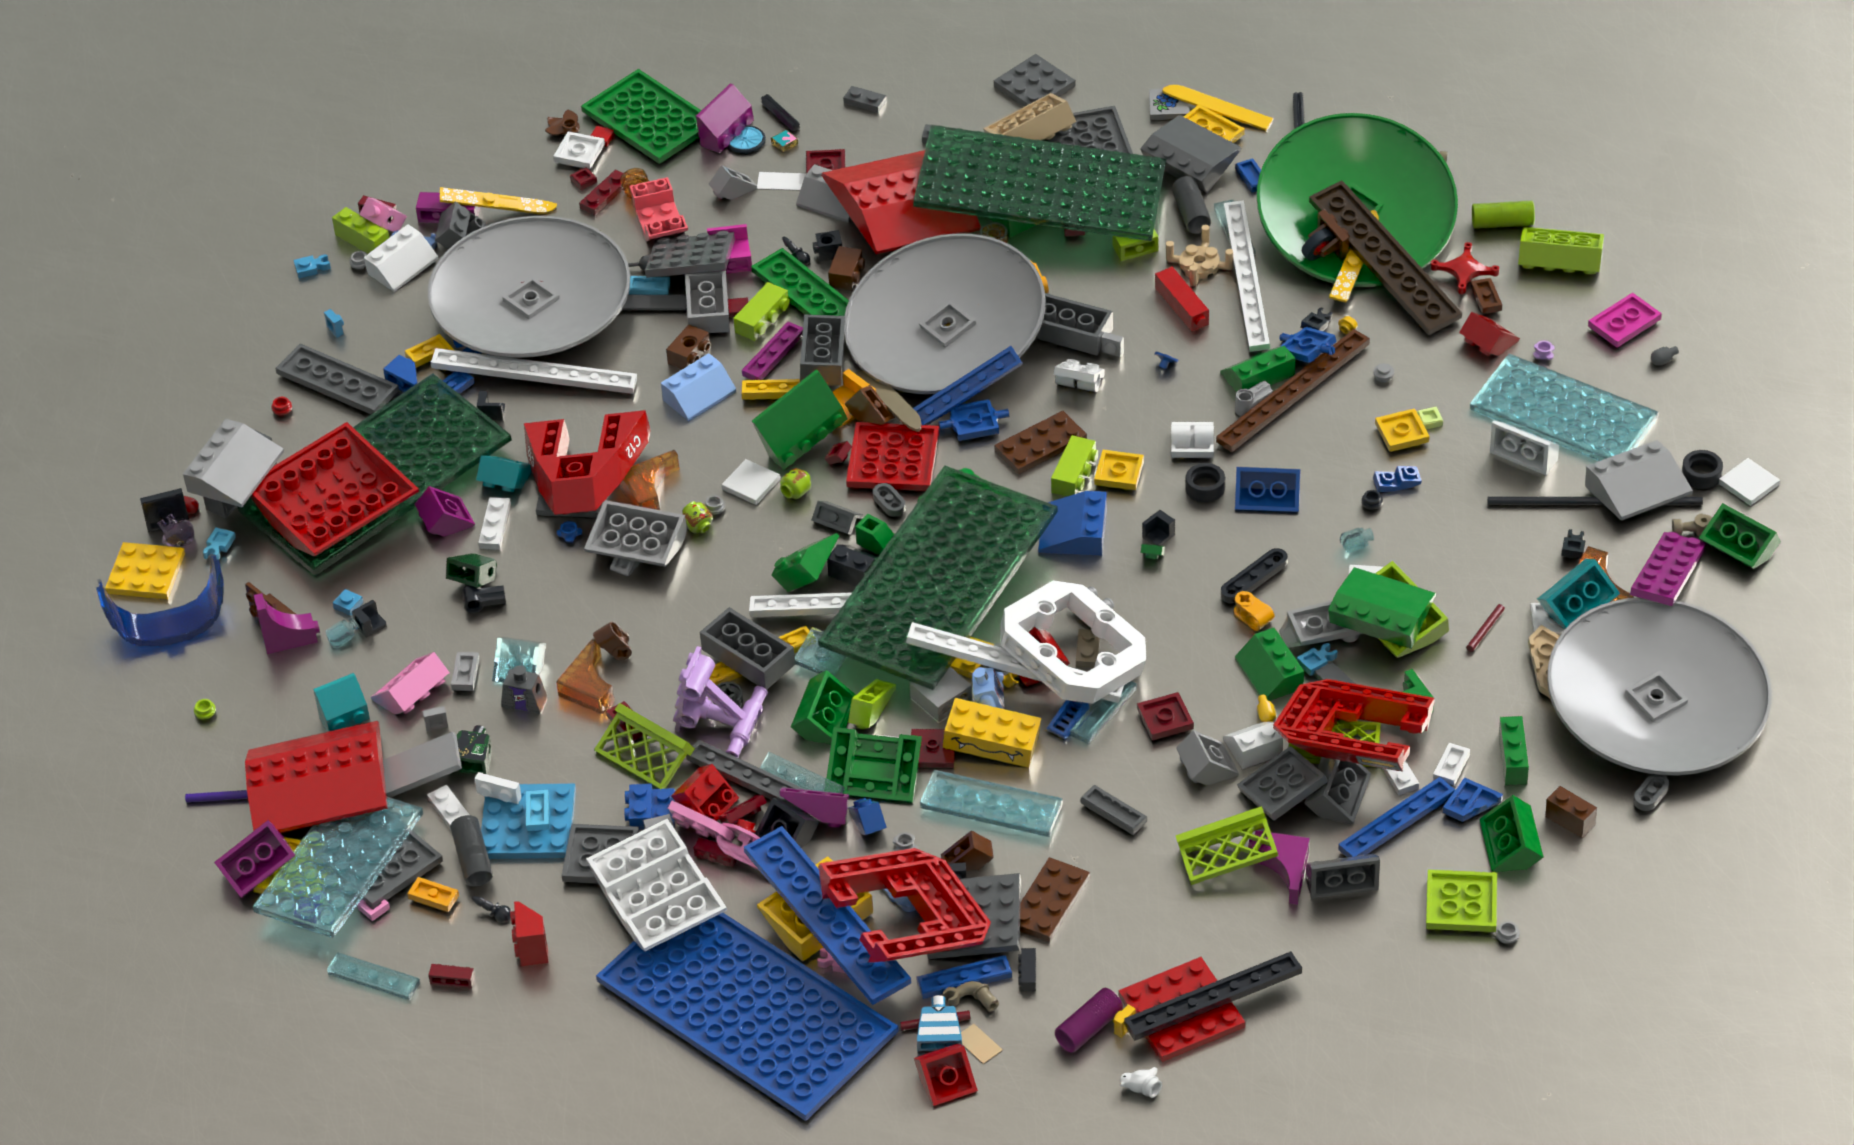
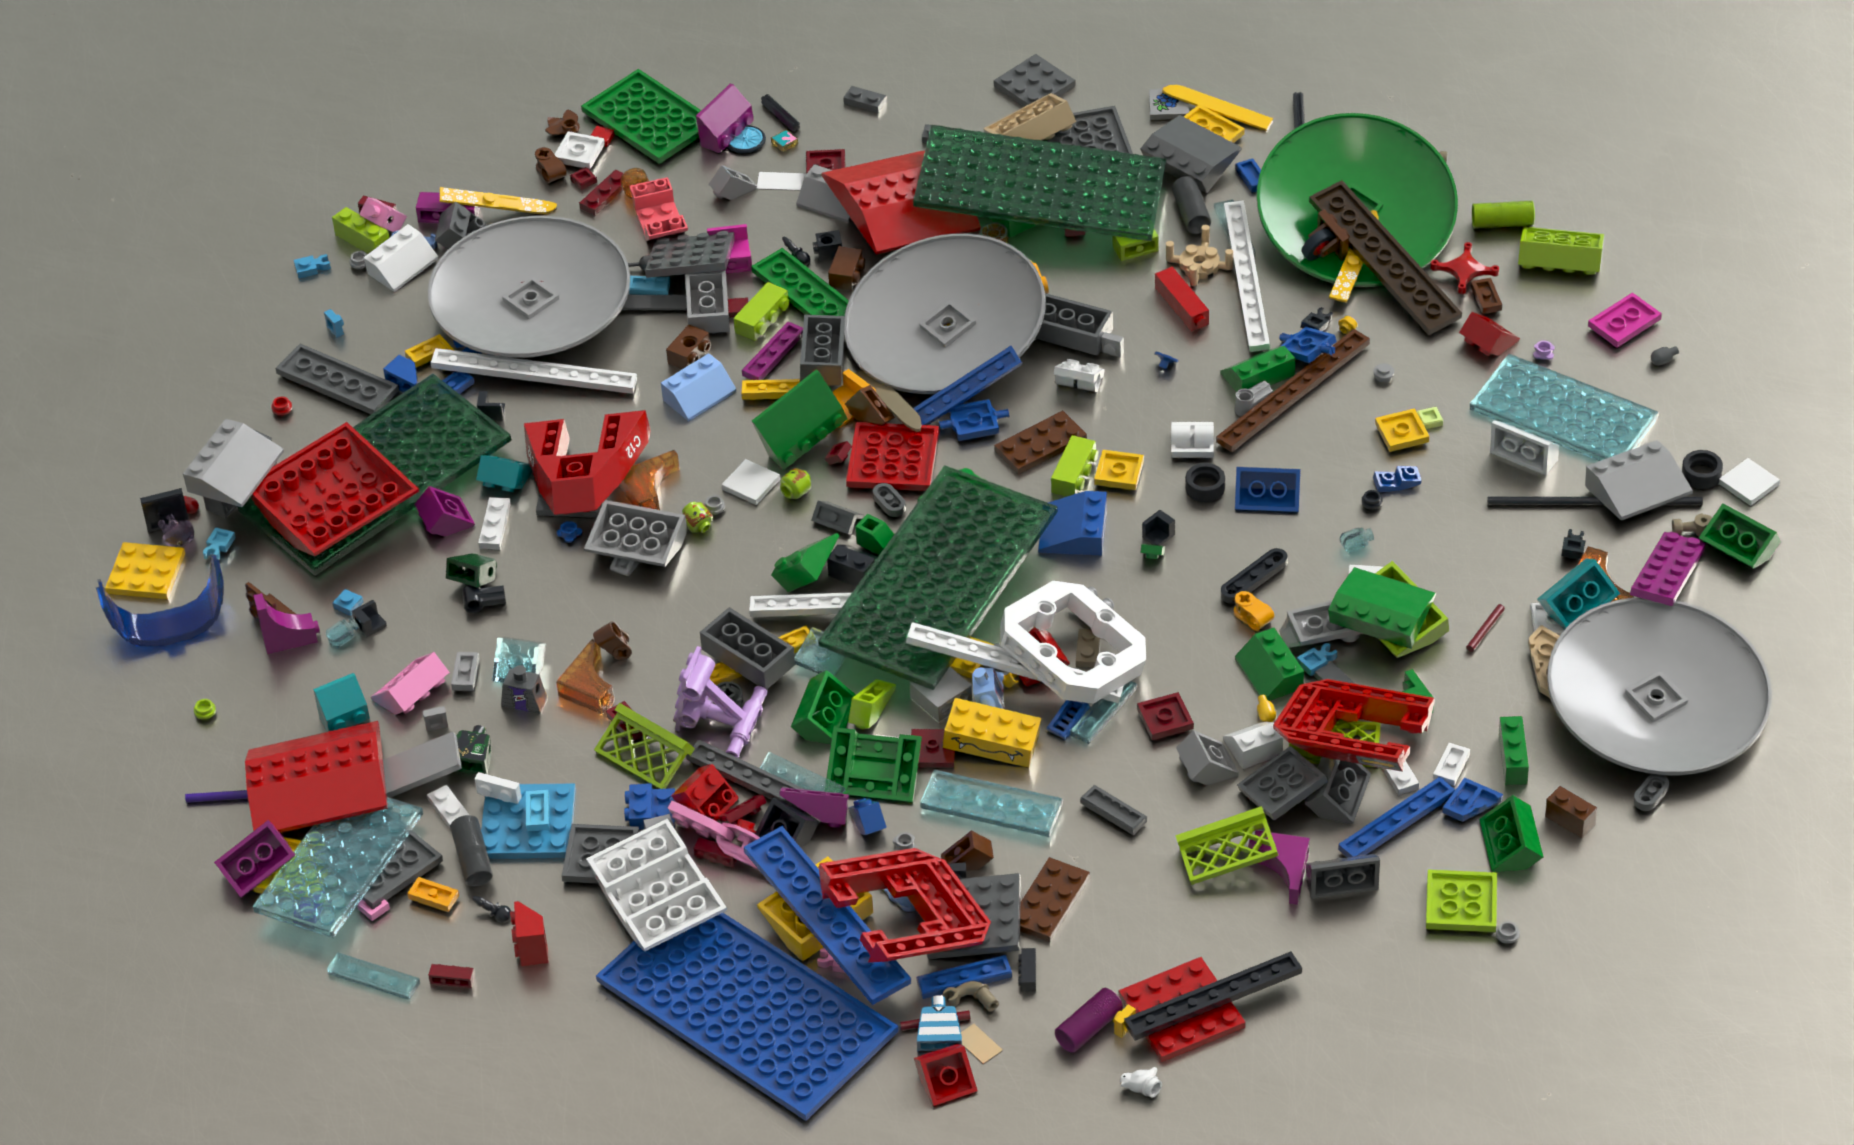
(549, 165): none -> reddish brown piece

